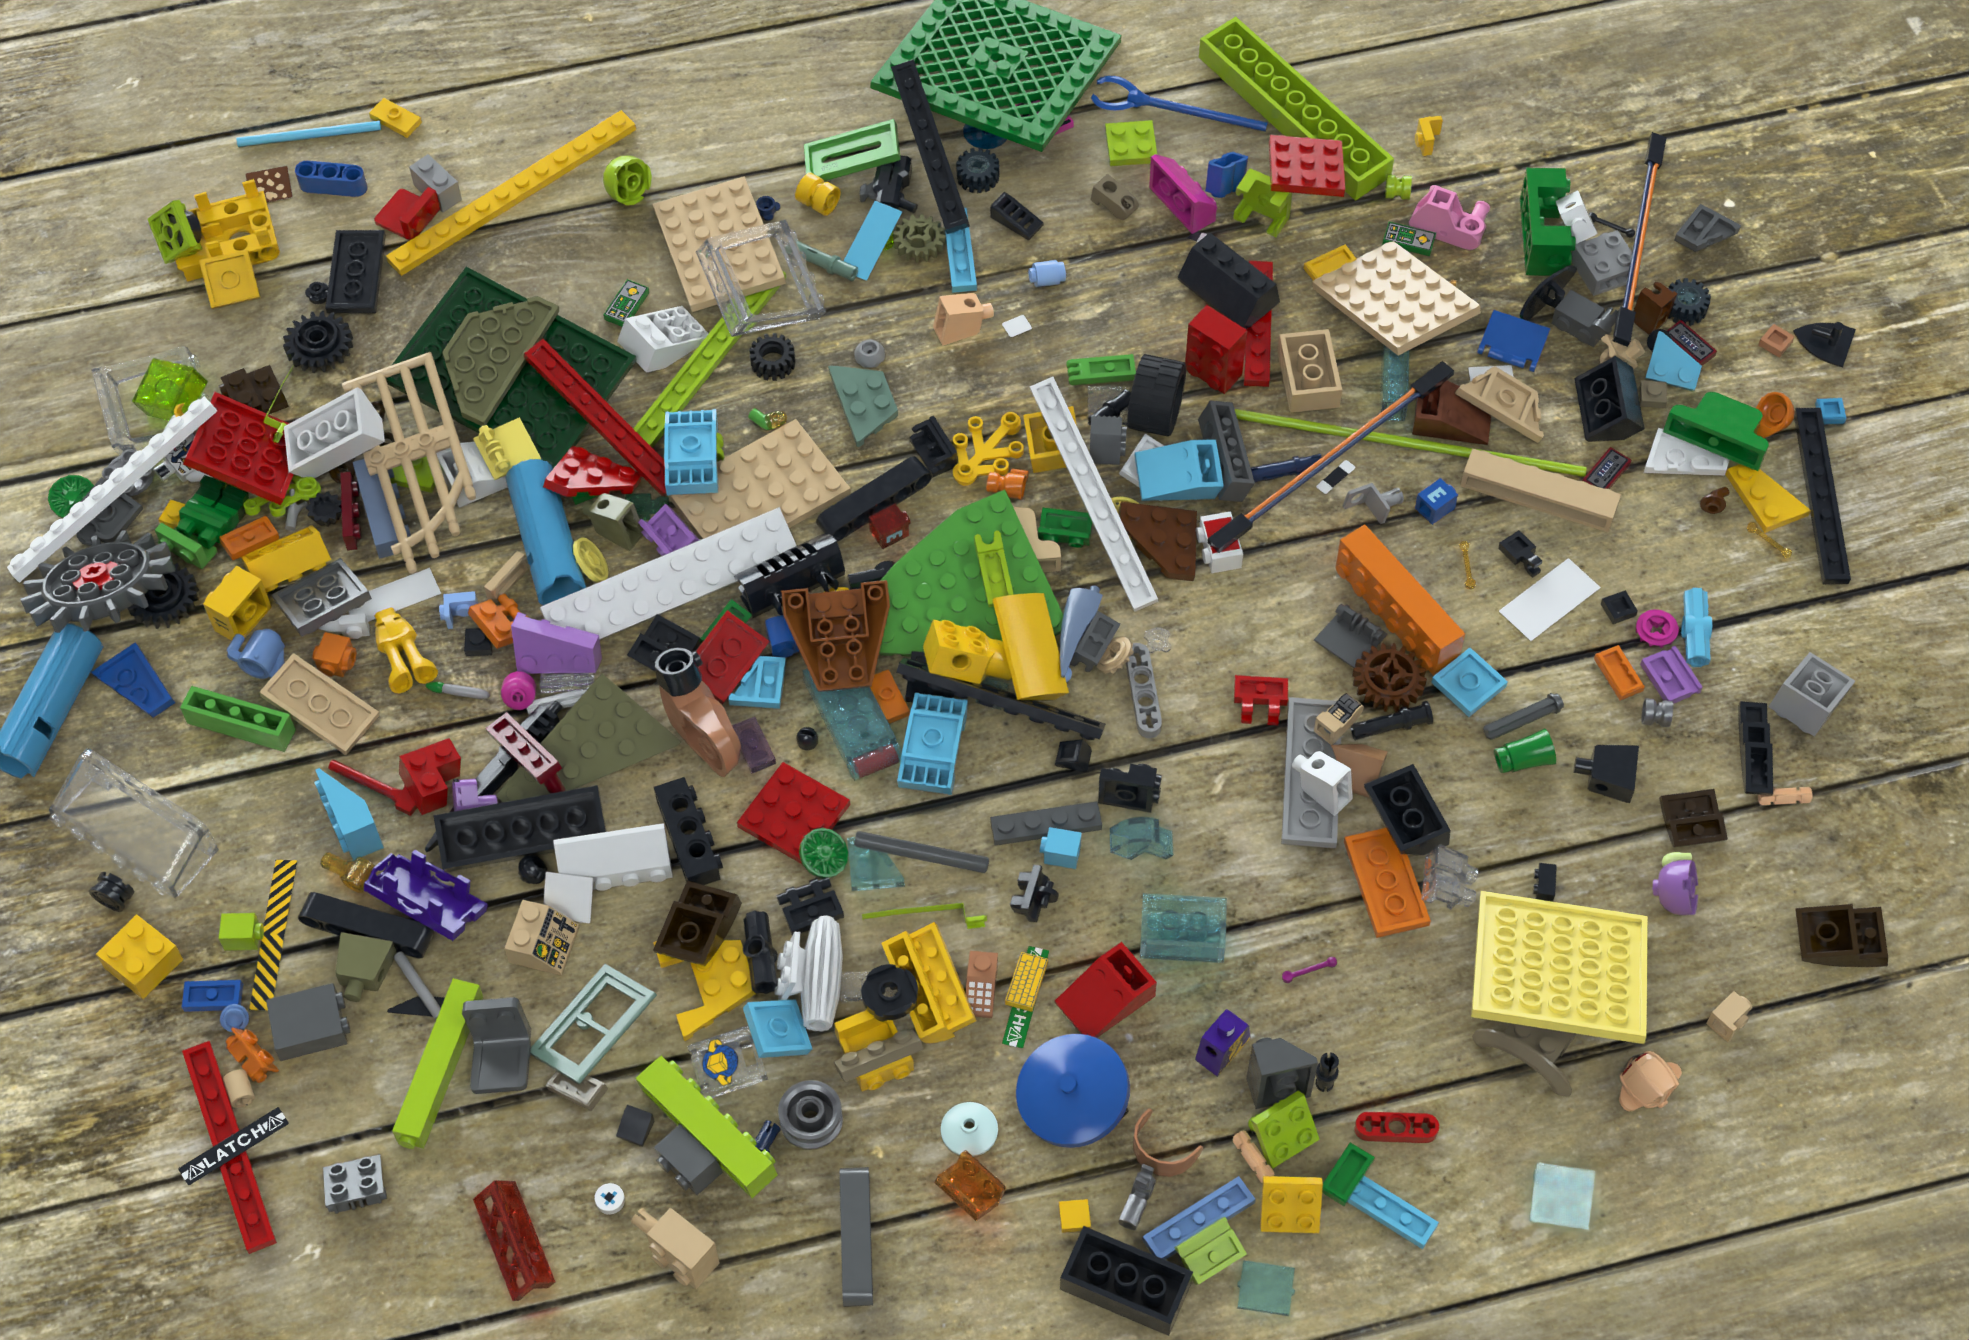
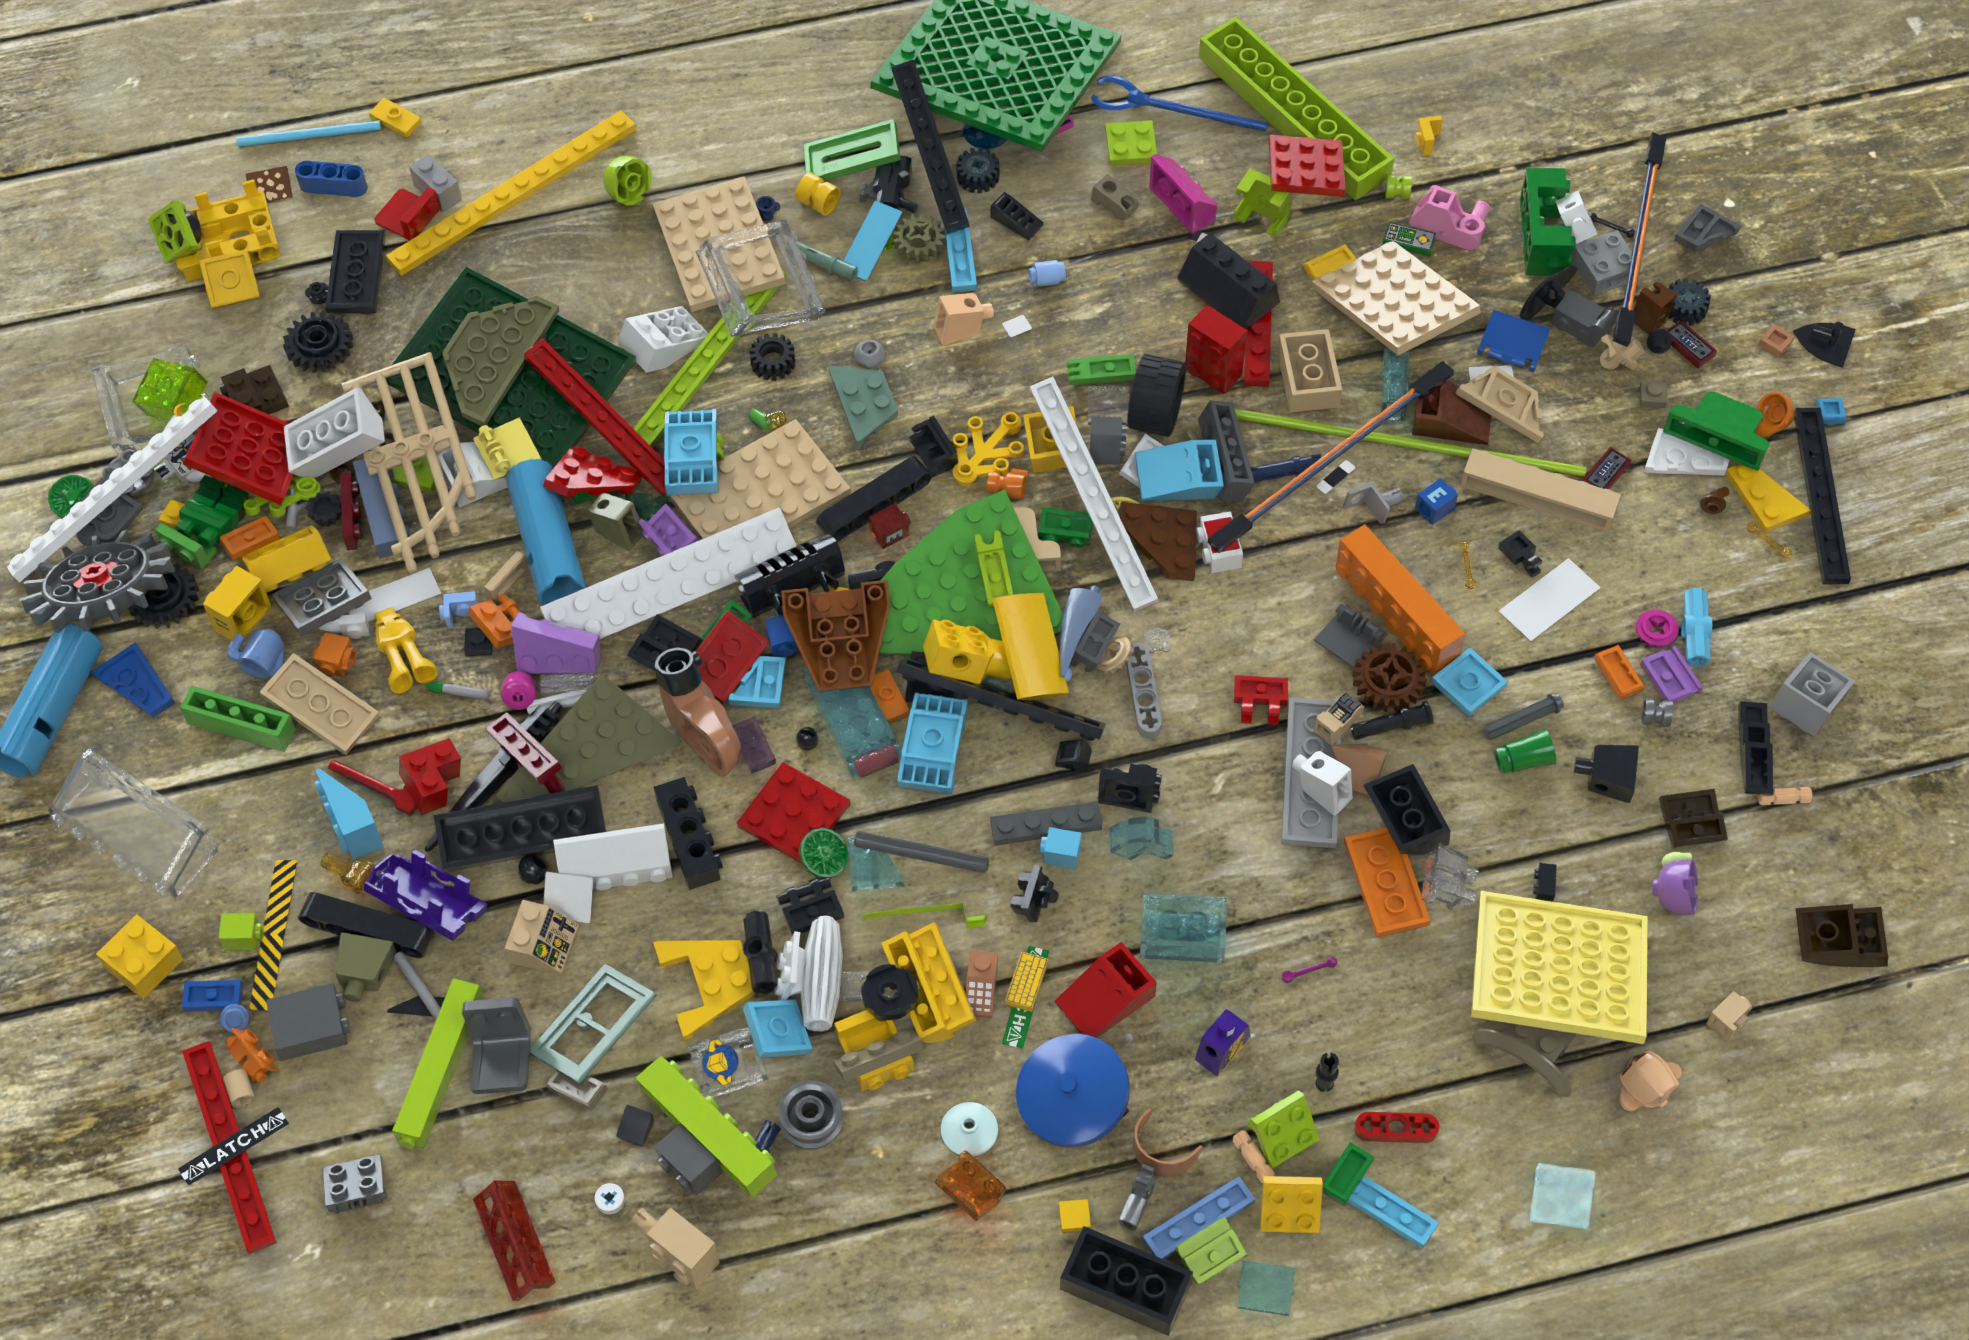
(111, 892): black wheel -> none
(278, 425): lime piece -> none
(466, 795): medium lavender piece -> none
(590, 559): light yellow wheel -> none
(626, 302): tile -> none
(697, 923): dark brown slope -> none
(856, 1237): dark grey beam -> none
(1114, 406): black pin -> none
(1225, 174): blue brick -> none
(1279, 1071): dark grey slope -> none
(1609, 401): black slope -> none
(1619, 607): black plate -> none
(1672, 364): medium azure wing -> none

